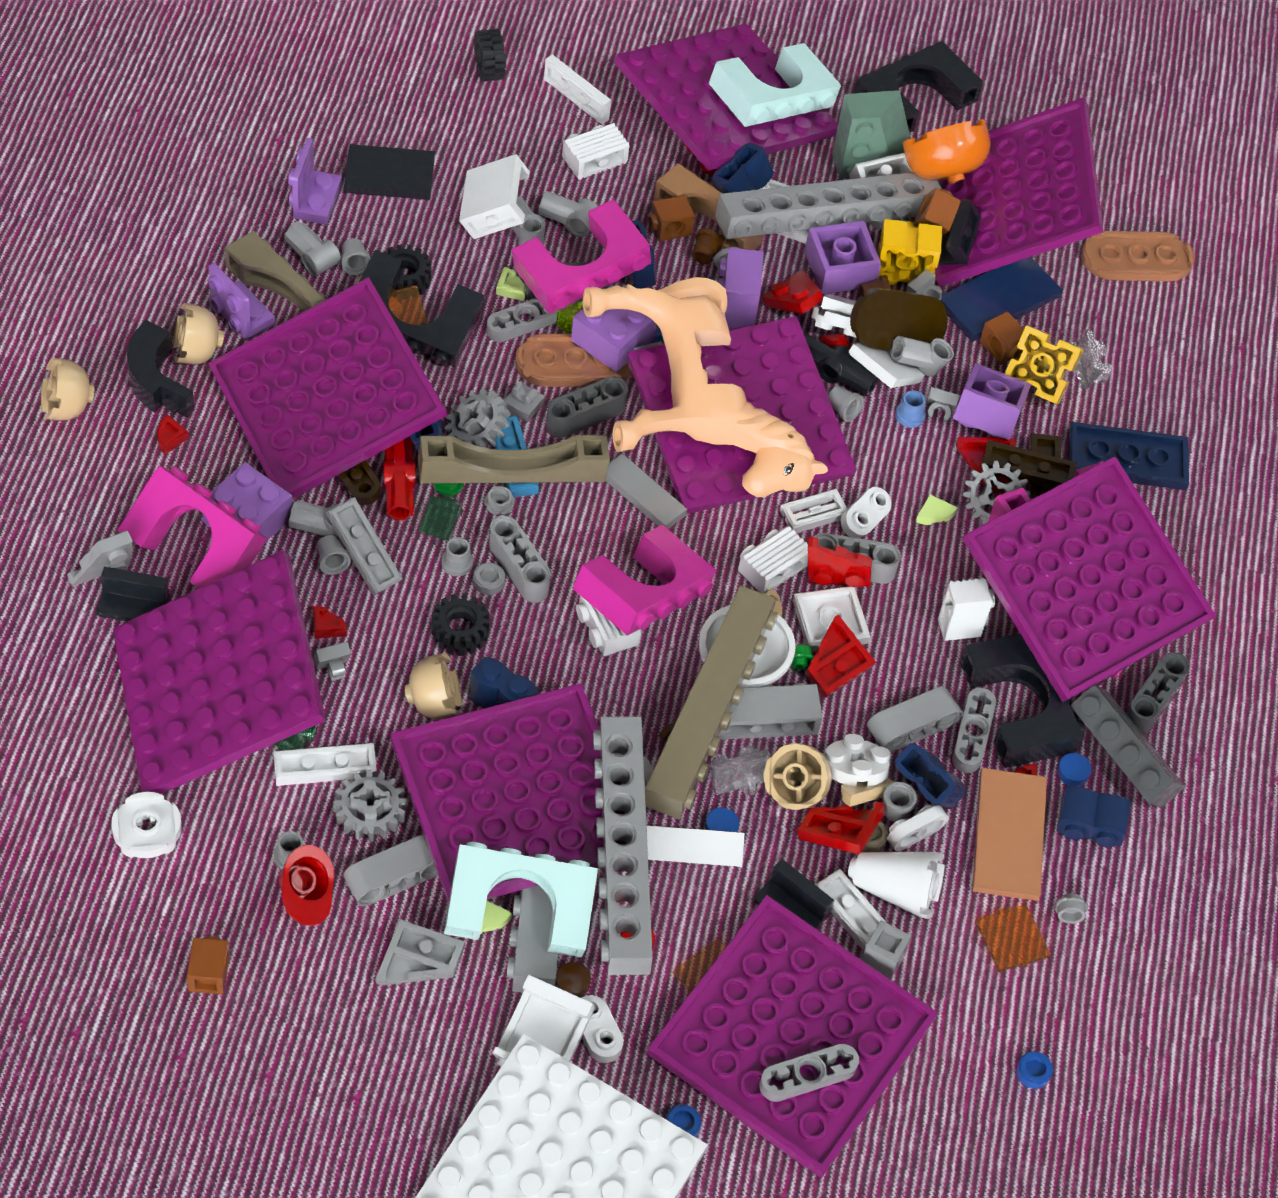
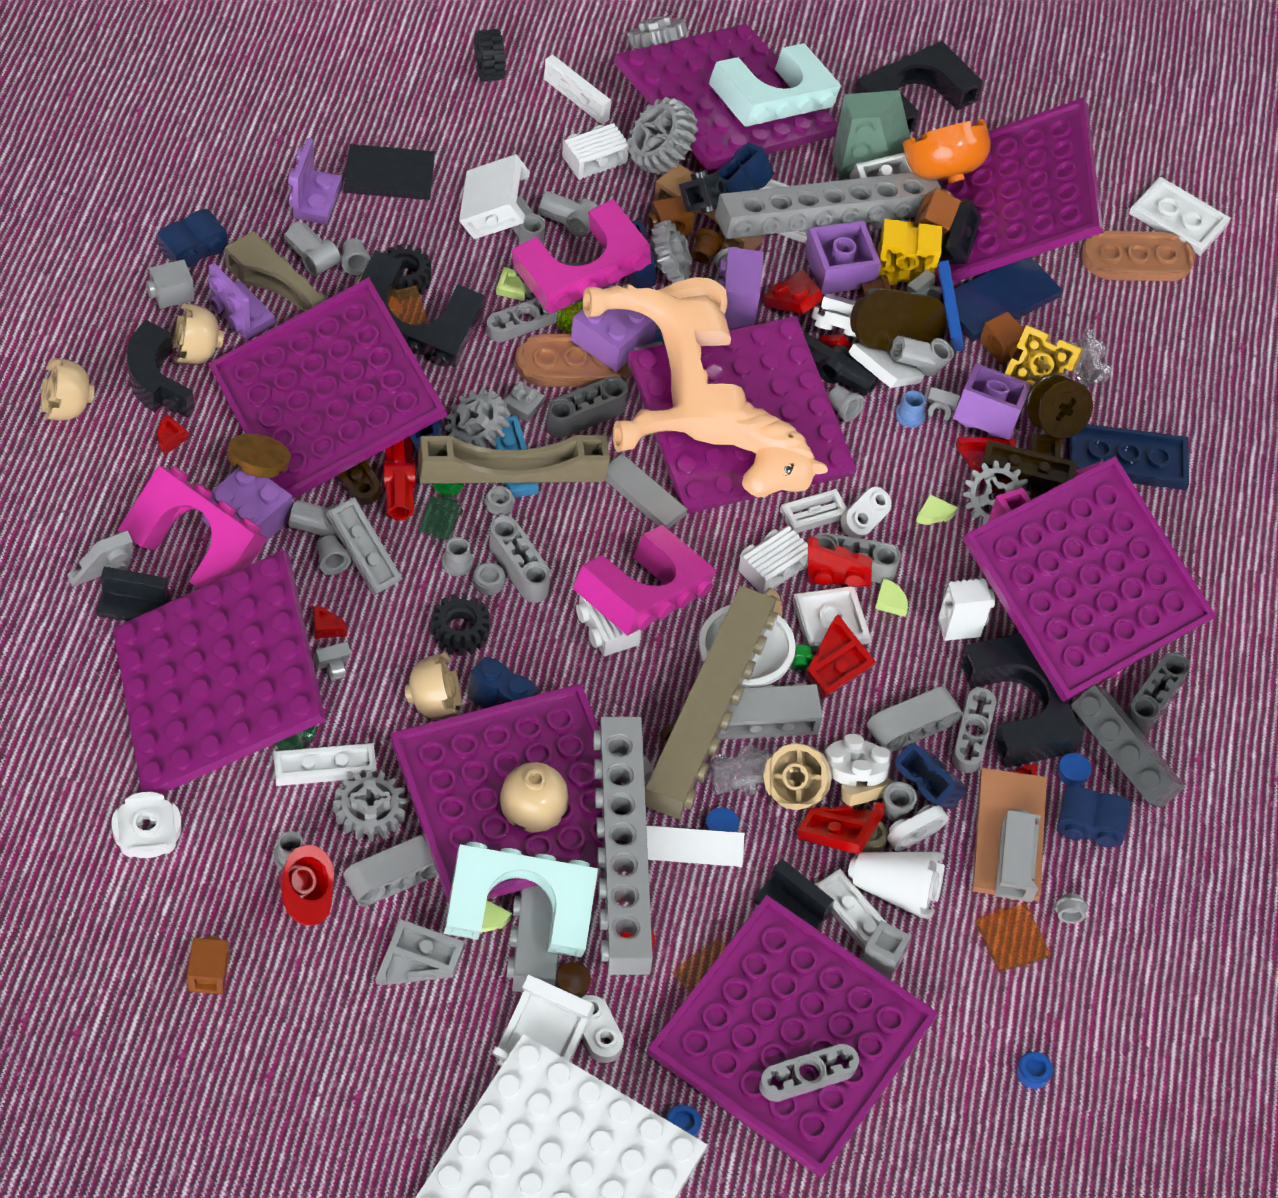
(170, 284): none -> light grey brick
(193, 238): none -> dark blue brick
(259, 455): none -> pearl gold tile
(534, 797): none -> tan cylinder
(657, 31): none -> light grey gear
(662, 135): none -> light grey gear
(671, 251): none -> light grey gear
(702, 191): none -> black brick
(892, 599): none -> yellowish green tile
(951, 306): none -> blue tile
(1017, 856): none -> light grey window
(1059, 405): none -> dark brown piece
(1180, 213): none -> white tile

